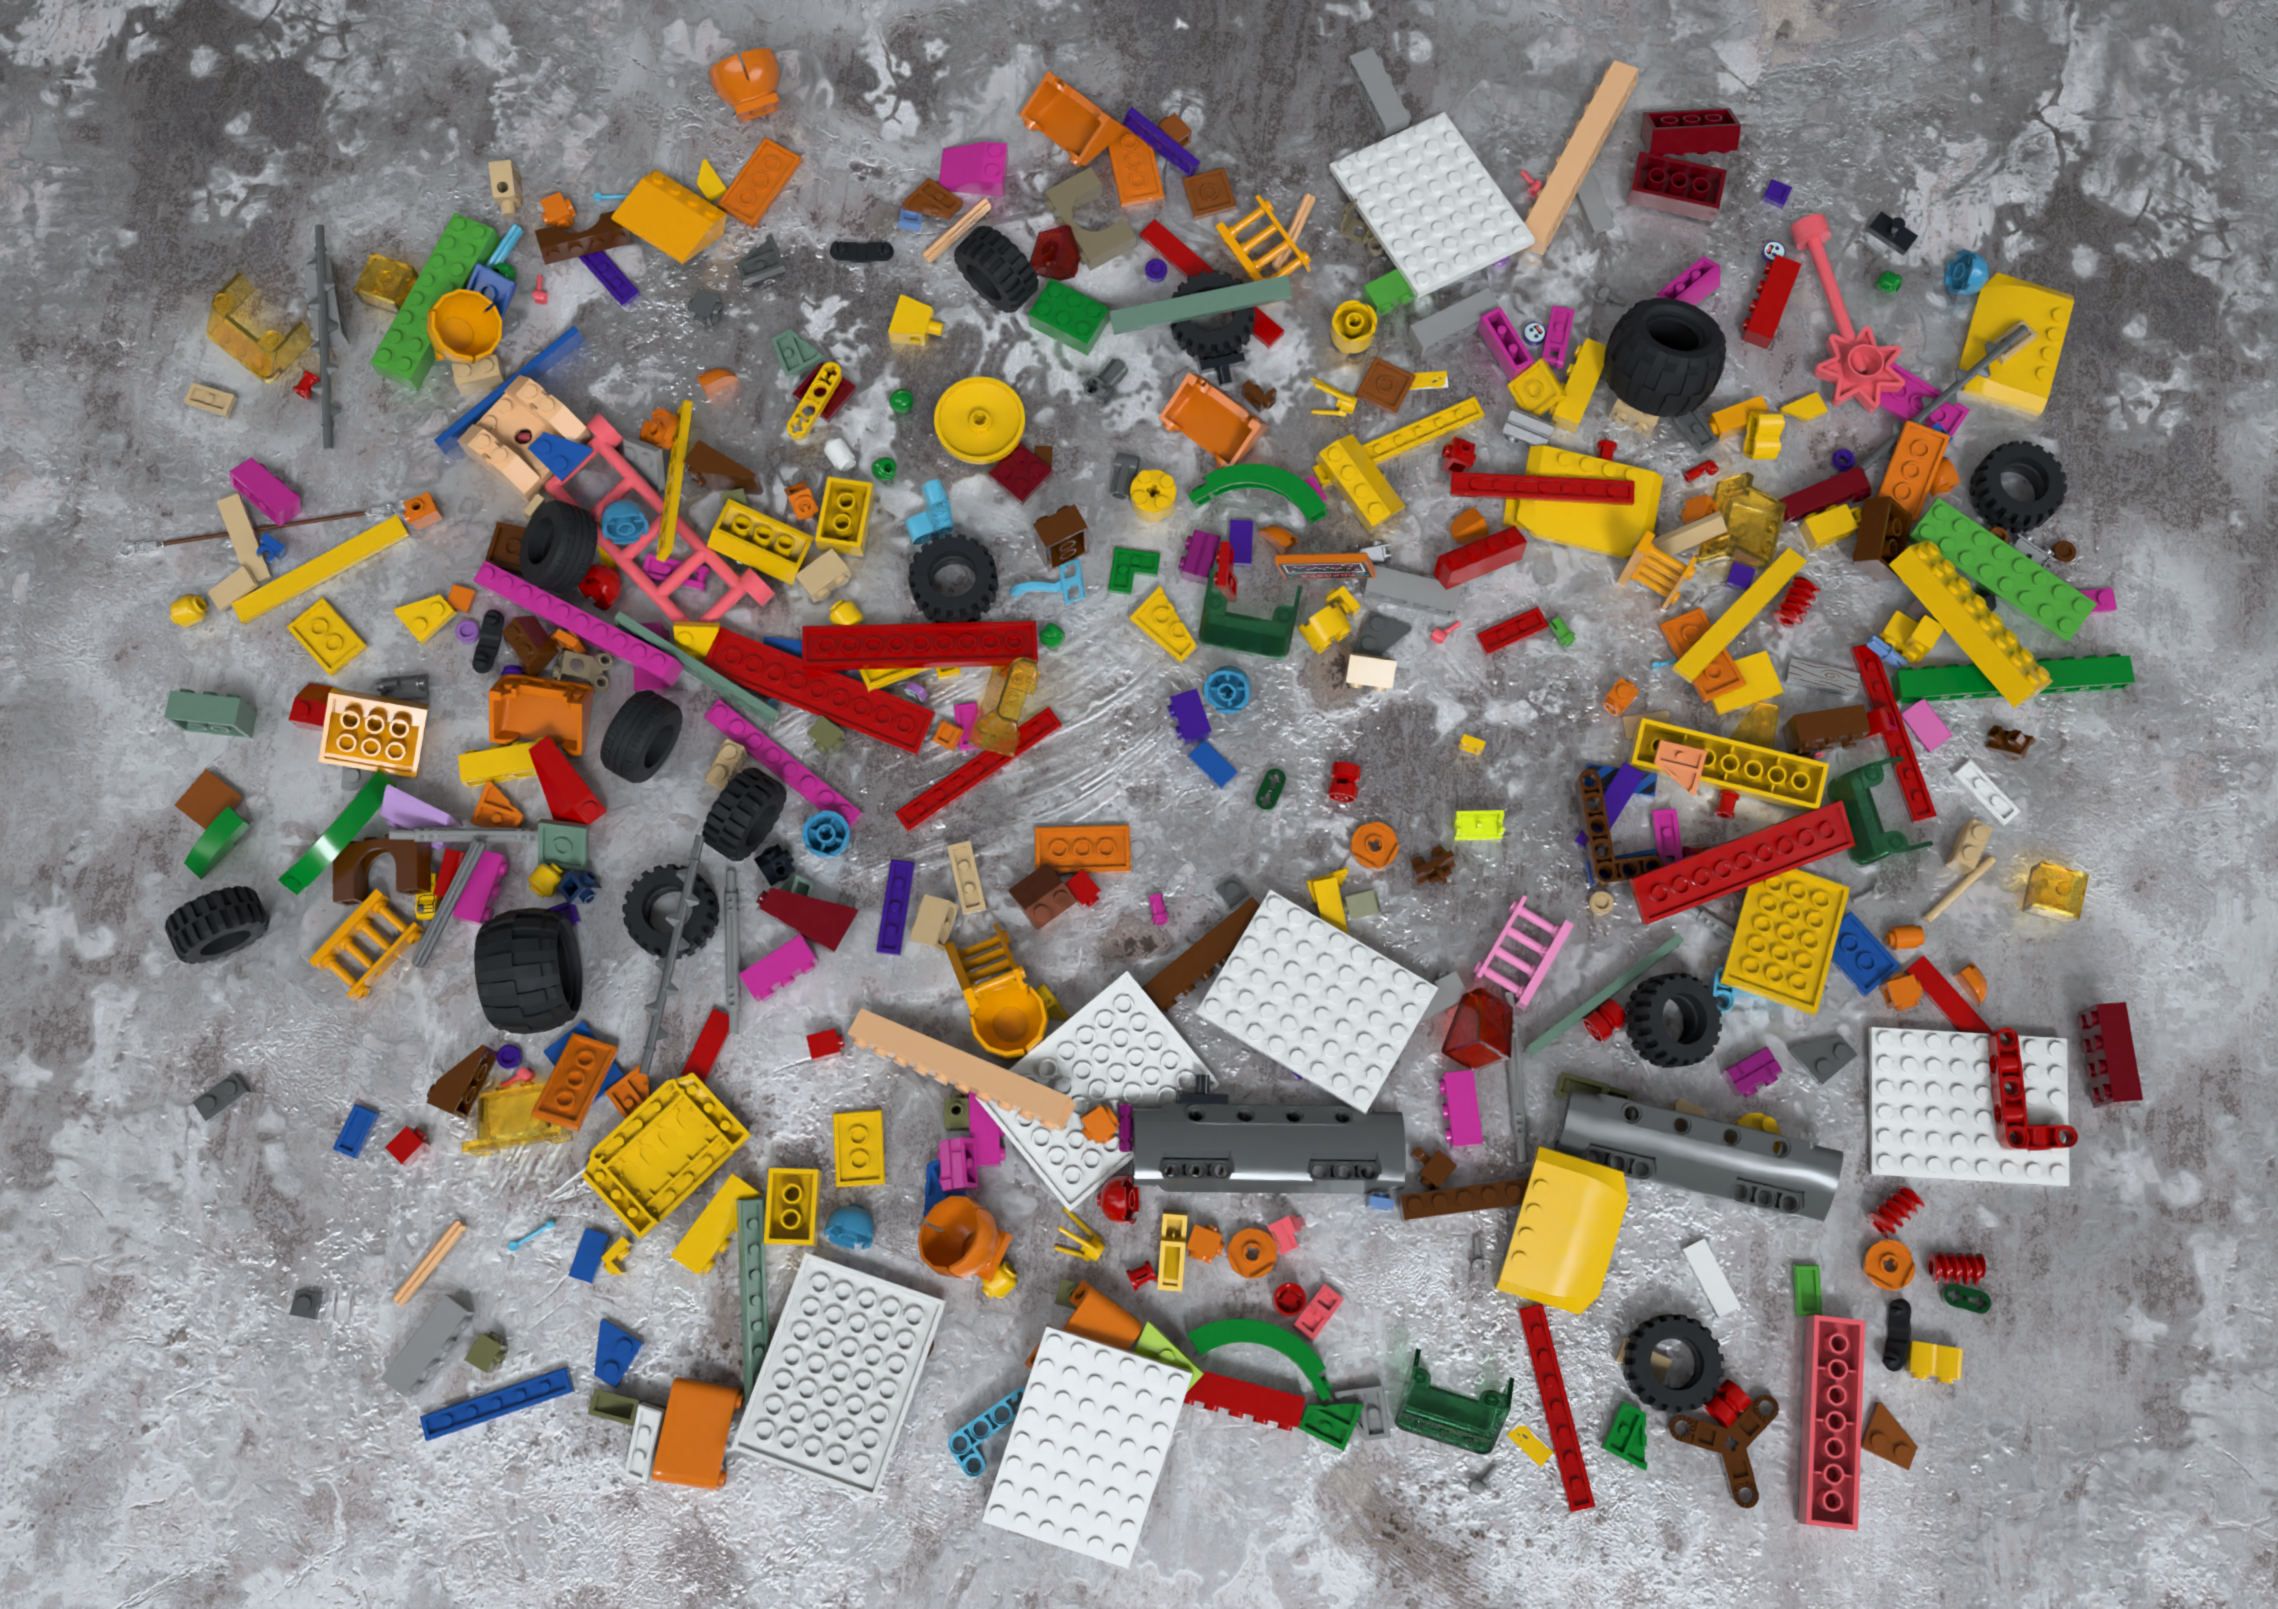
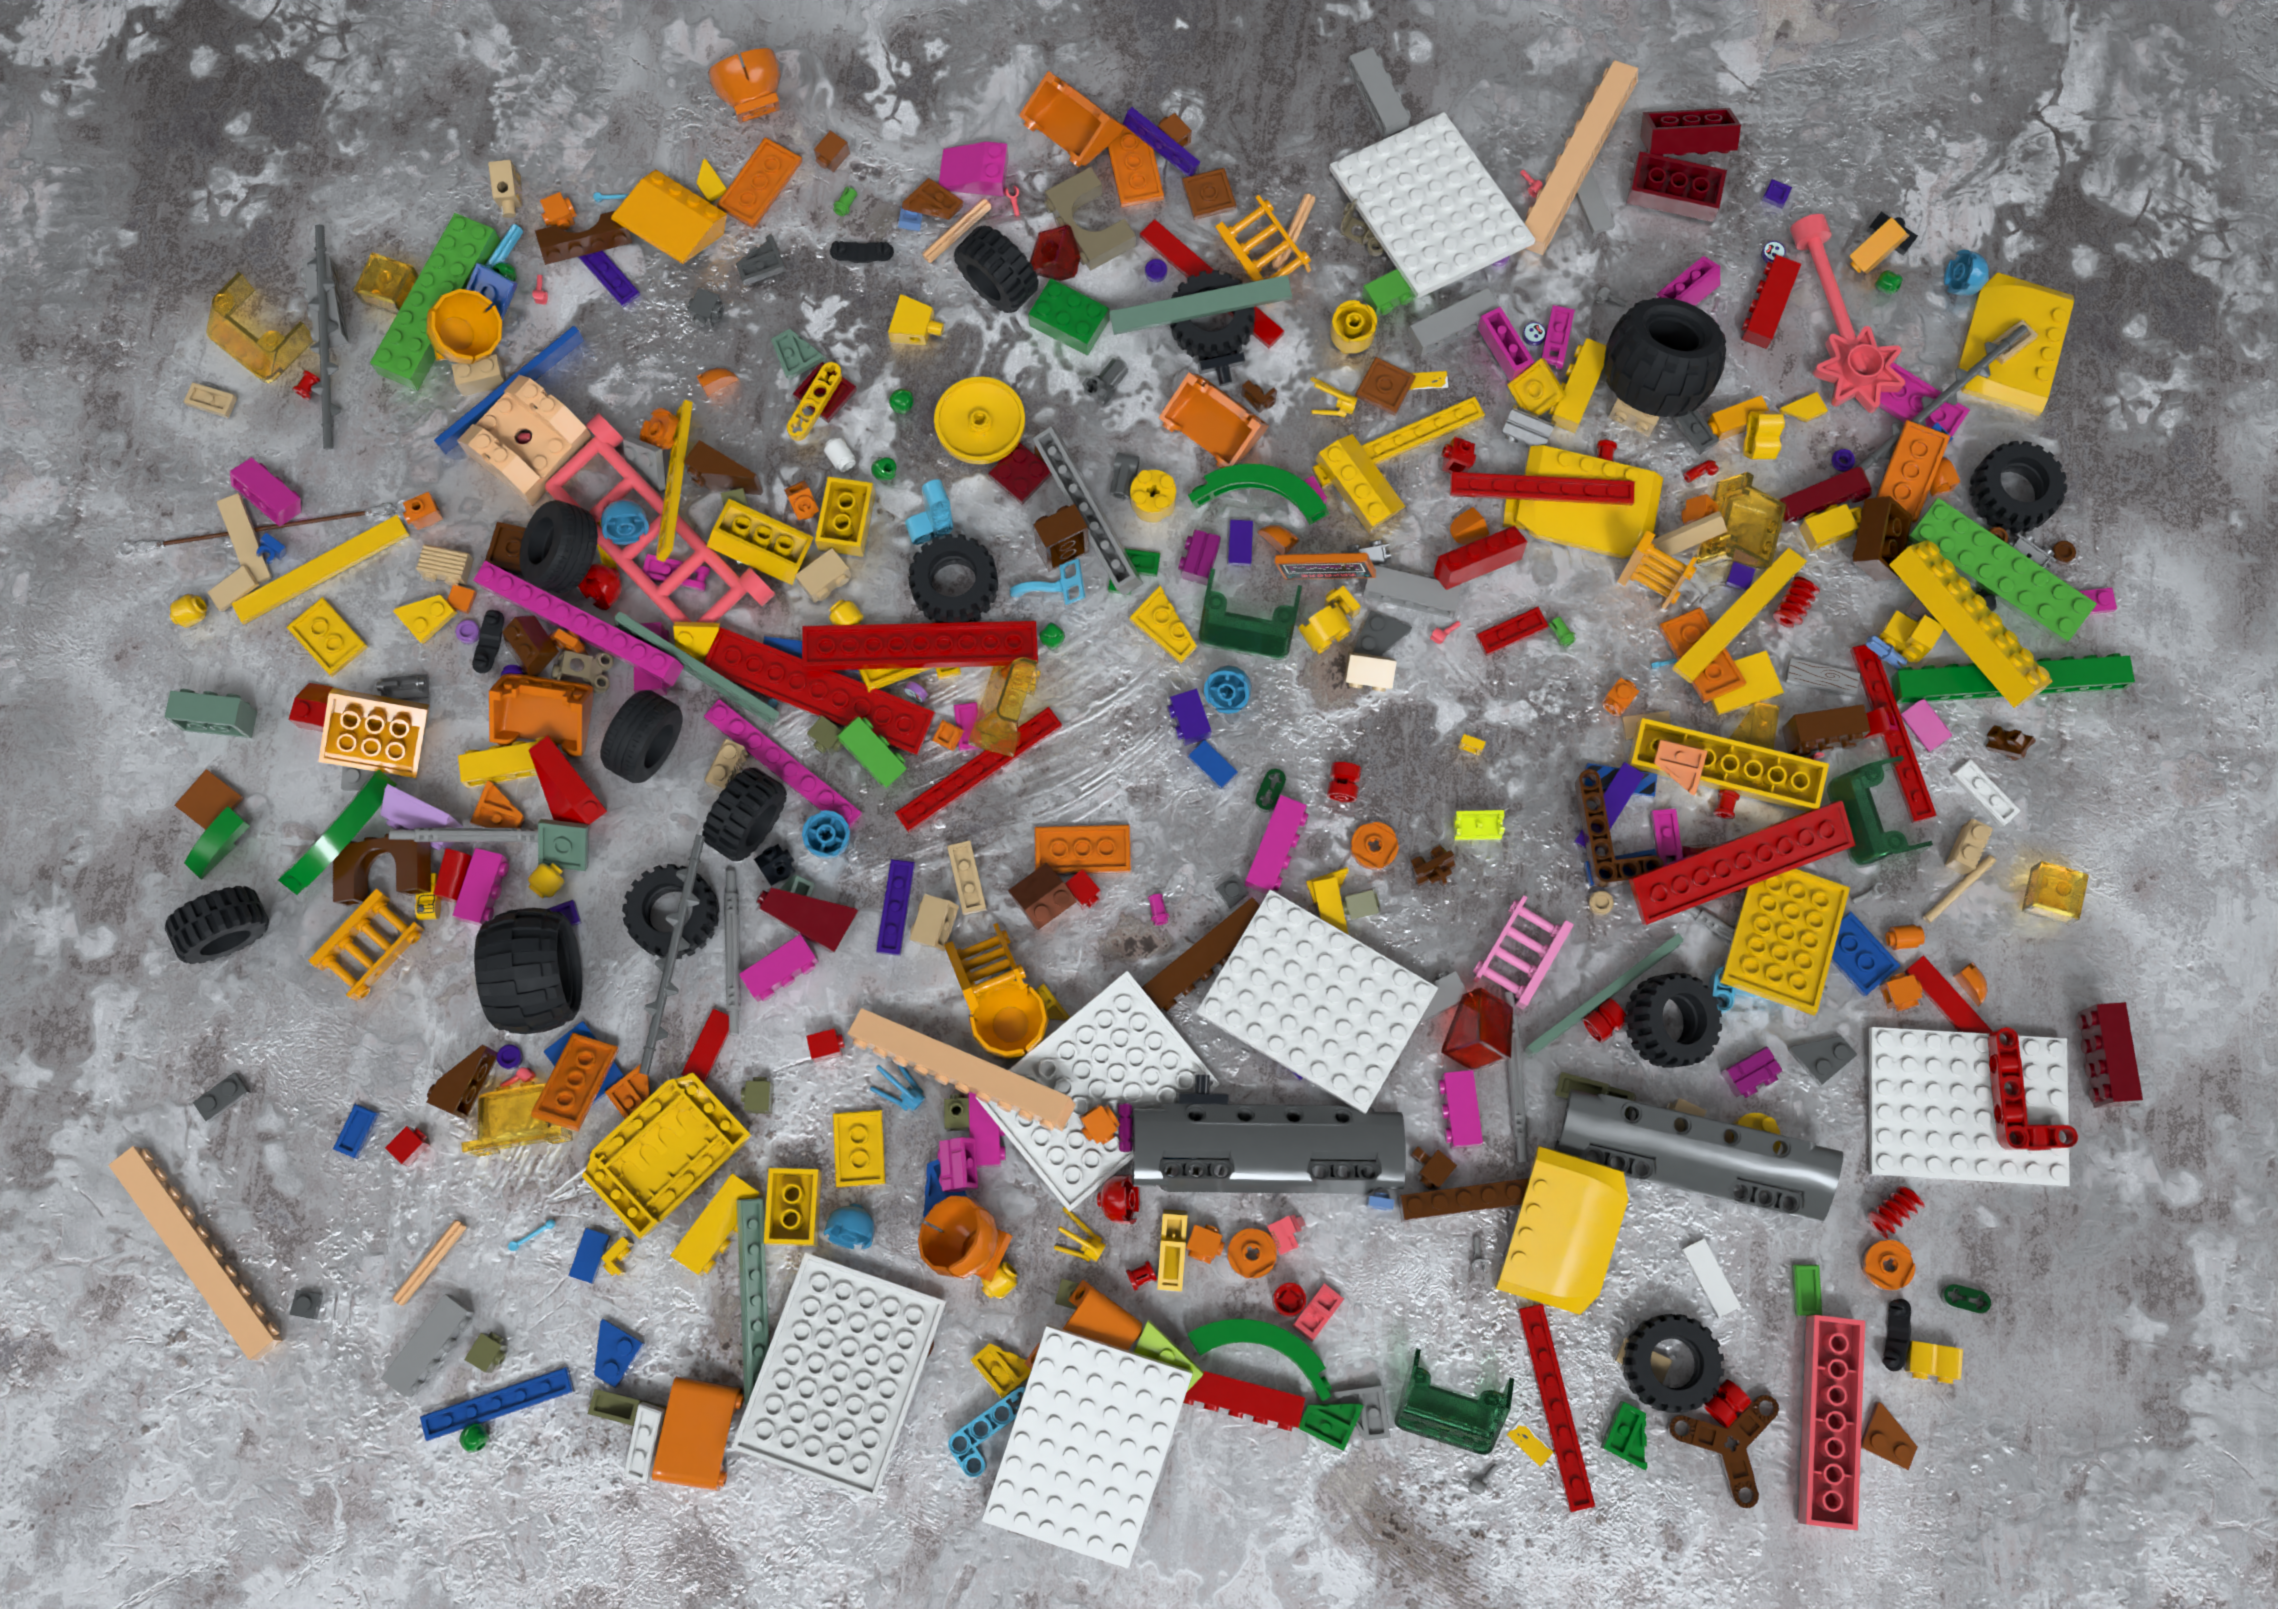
(196, 1253): none -> light nougat brick
(444, 565): none -> tan brick
(449, 903): dark grey axle -> none
(473, 1438): none -> green piece
(532, 506): tan tile -> none
(559, 454): blue wing -> none
(579, 887): dark blue brick -> none
(758, 1096): none -> olive brick
(831, 151): none -> dark orange brick
(842, 206): none -> bright green pin
(871, 751): none -> bright green brick
(911, 1097): none -> dark azure plant
(1000, 1369): none -> yellow wing
(1013, 199): none -> coral hand
(1079, 493): none -> light grey brick
(1225, 577): red plate -> none
(1276, 845): none -> dark pink brick
(1878, 246): none -> light orange brick
(1956, 1266): red piece -> none

